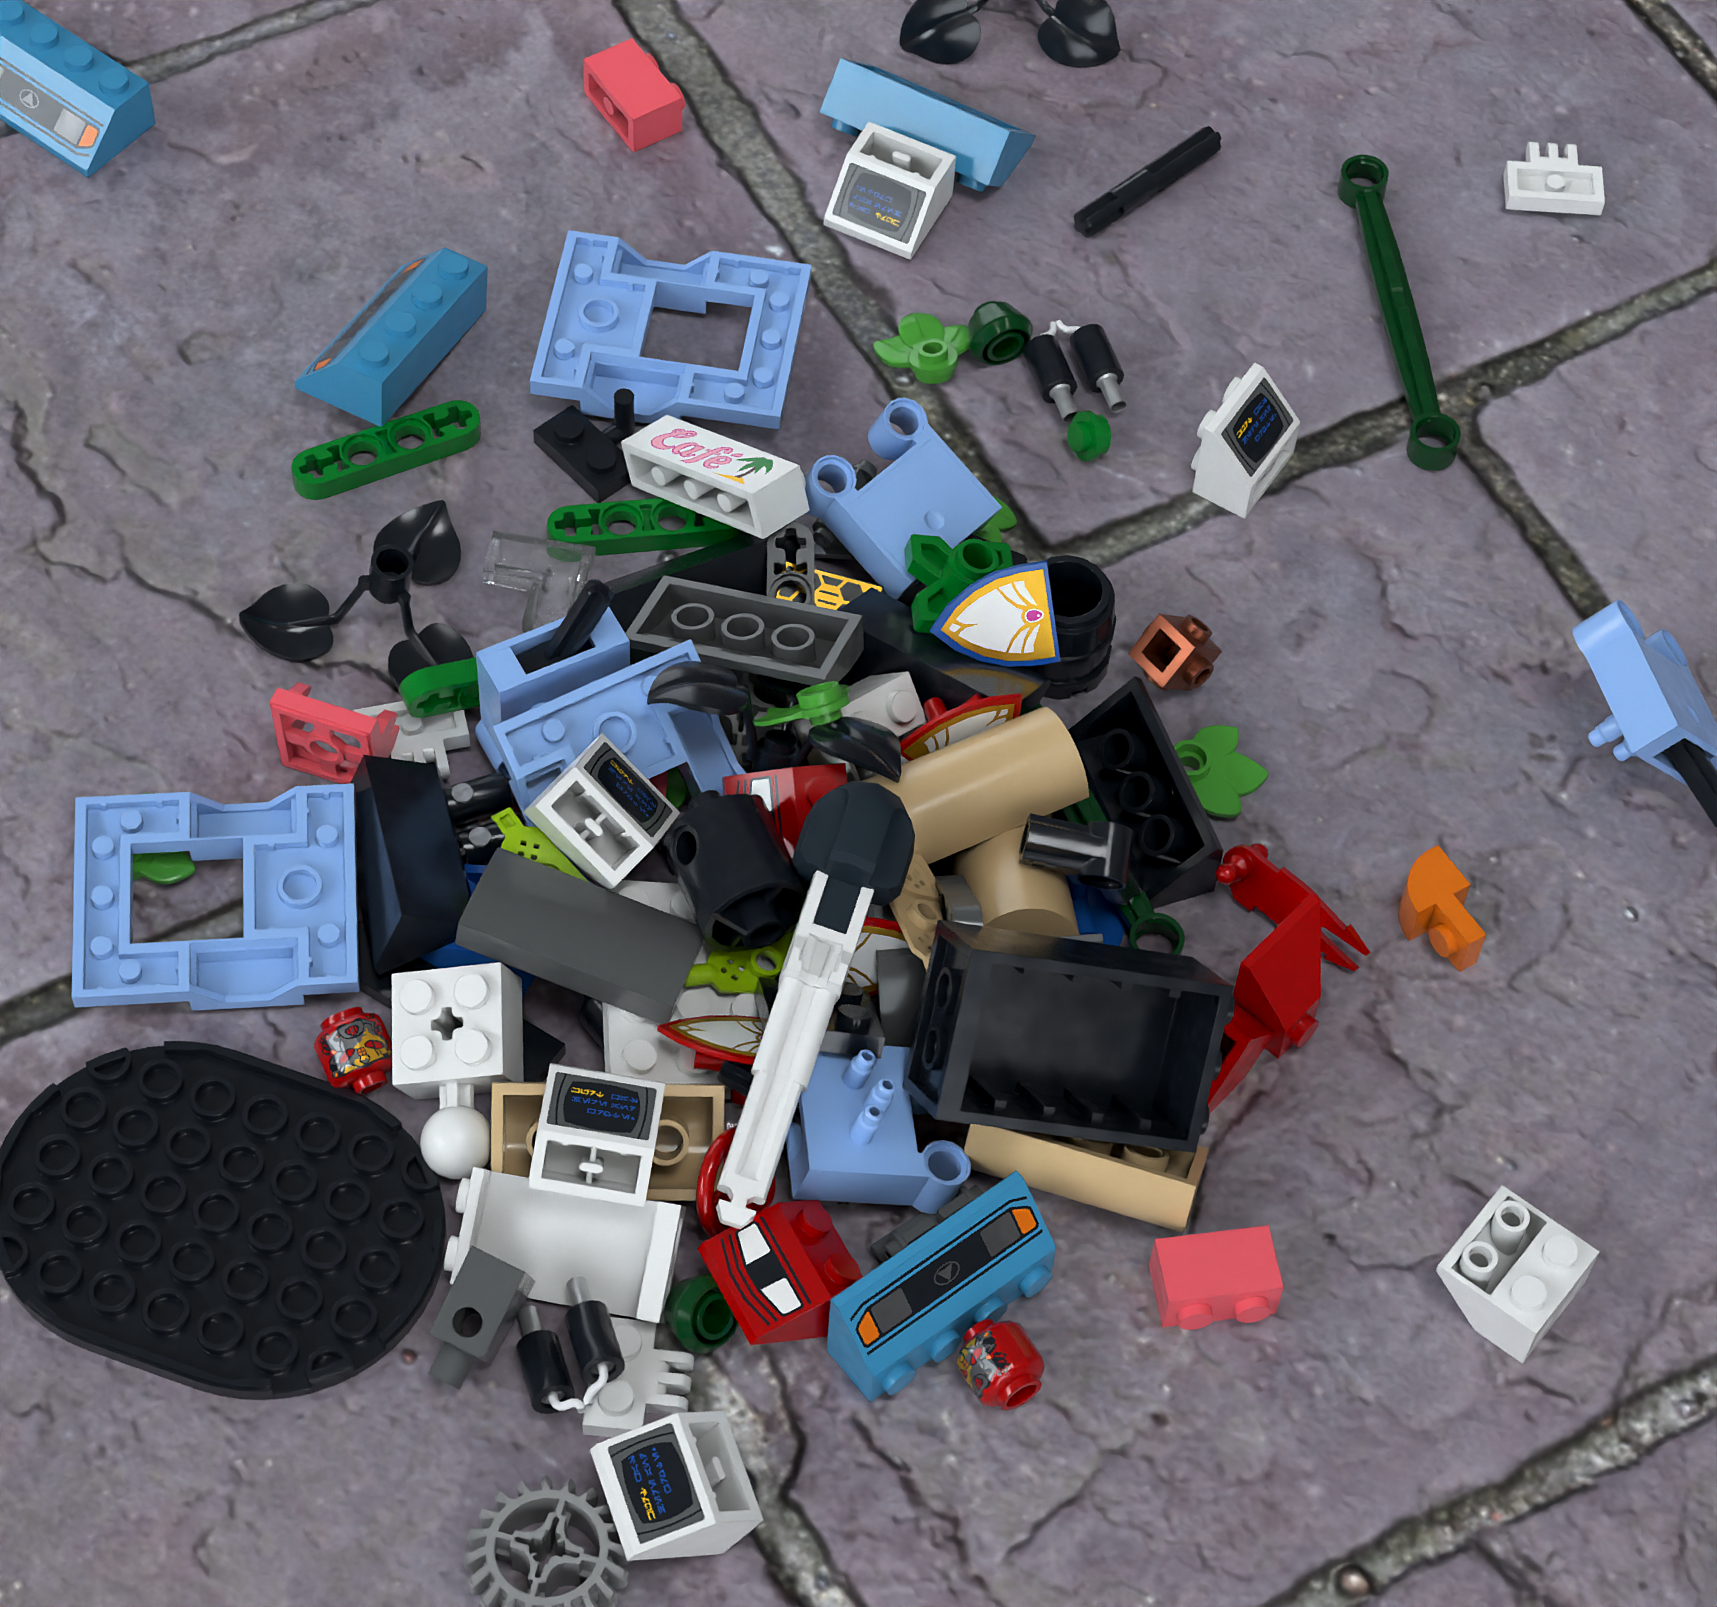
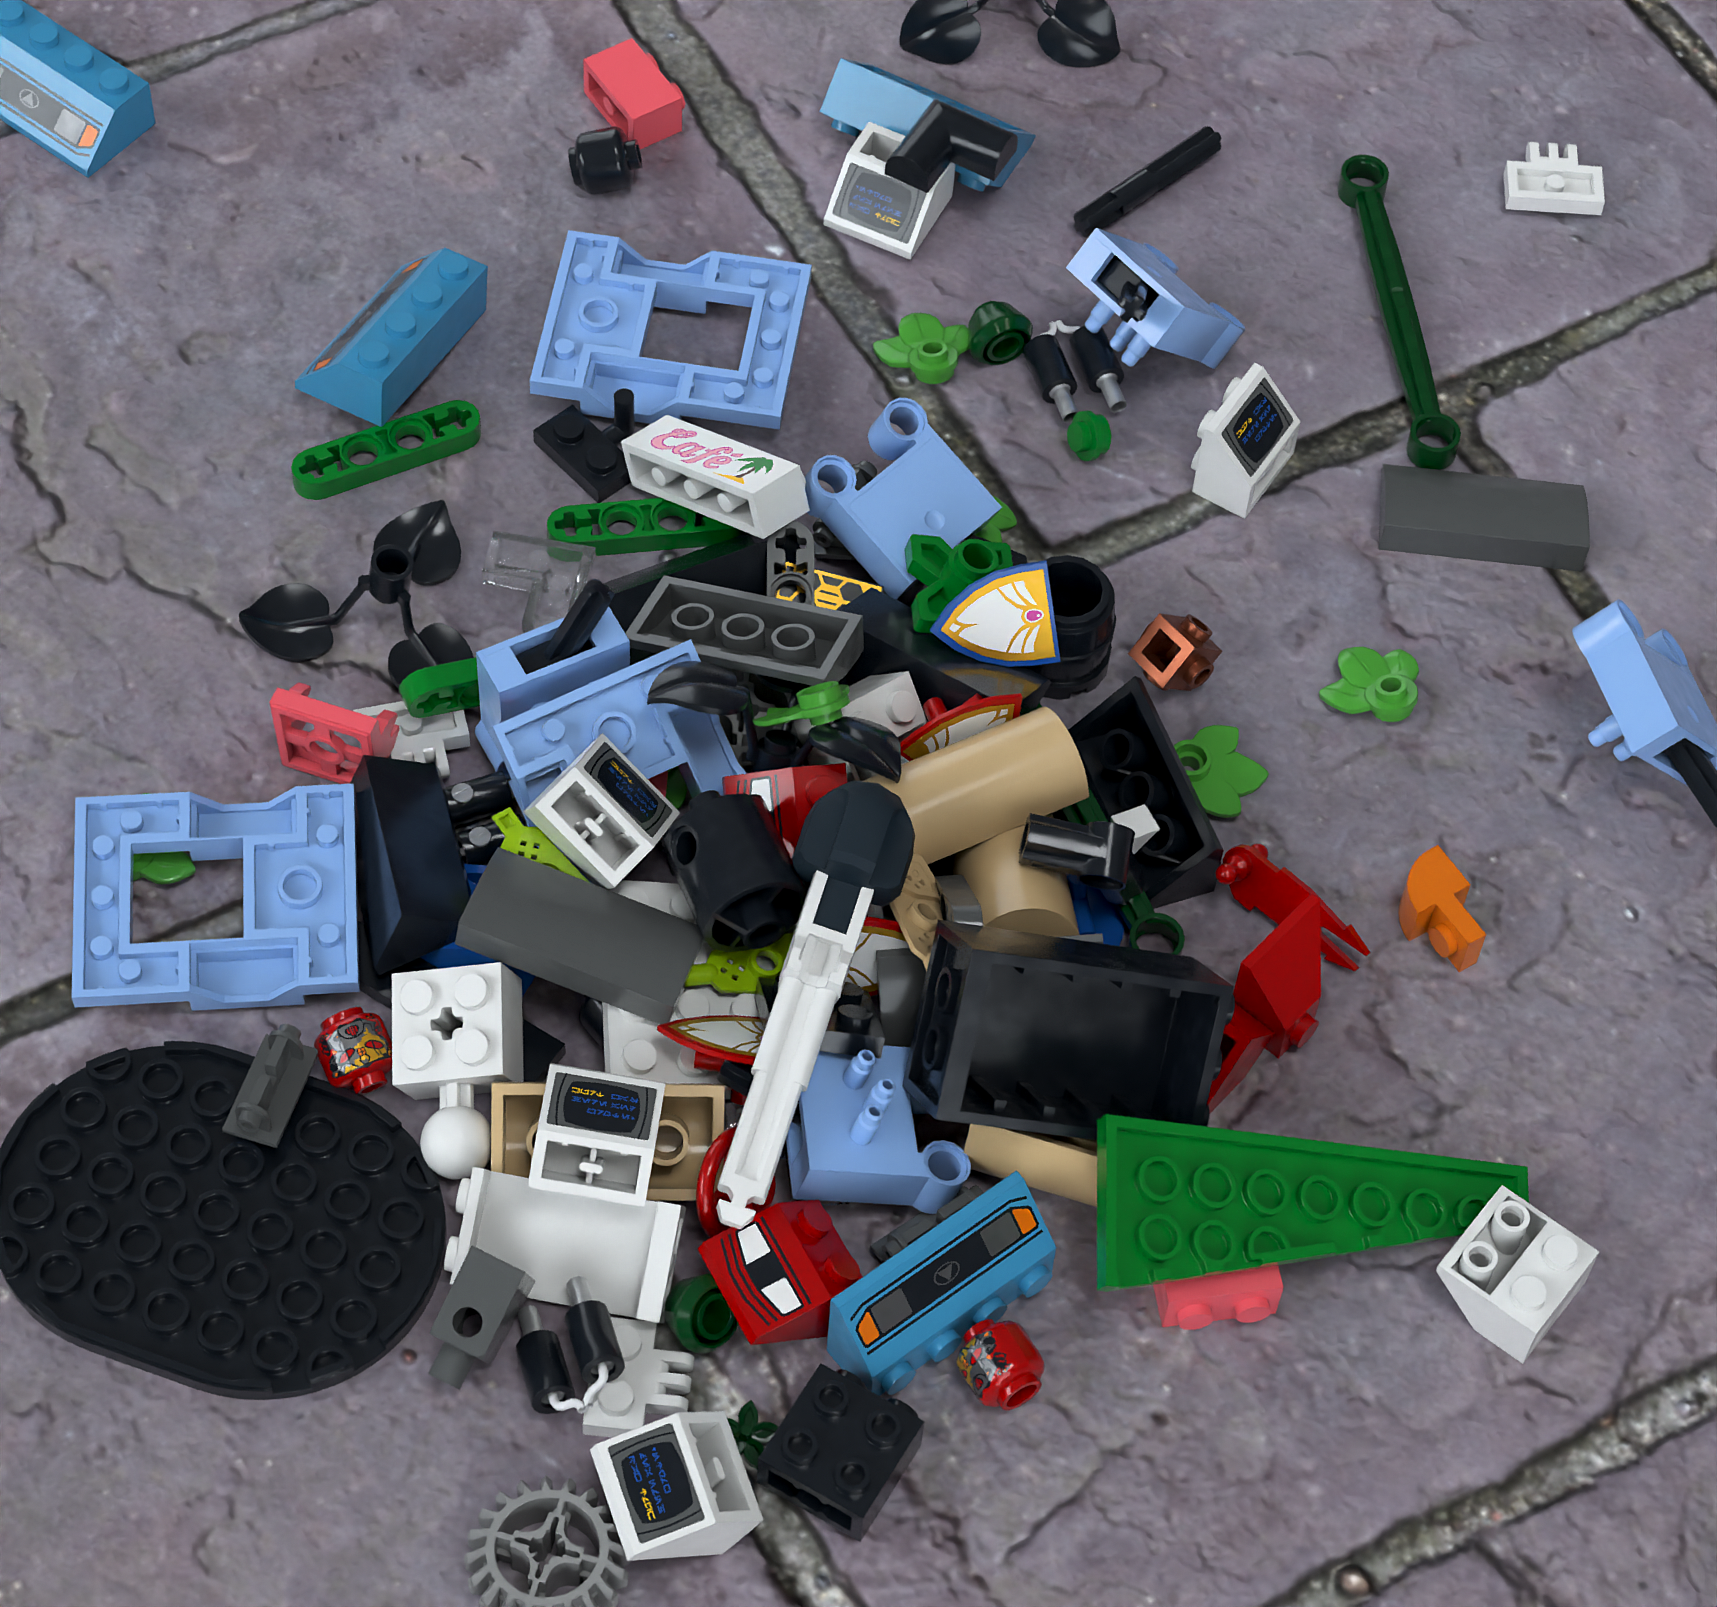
(271, 1087): none -> dark grey hinge
(604, 160): none -> black head
(750, 1434): none -> dark green plant
(840, 1450): none -> black brick
(949, 136): none -> black brick
(1141, 822): none -> white piece
(1151, 301): none -> light blue piece
(1231, 1201): none -> green wing
(1374, 684): none -> bright green plate
(1483, 517): none -> dark grey slope

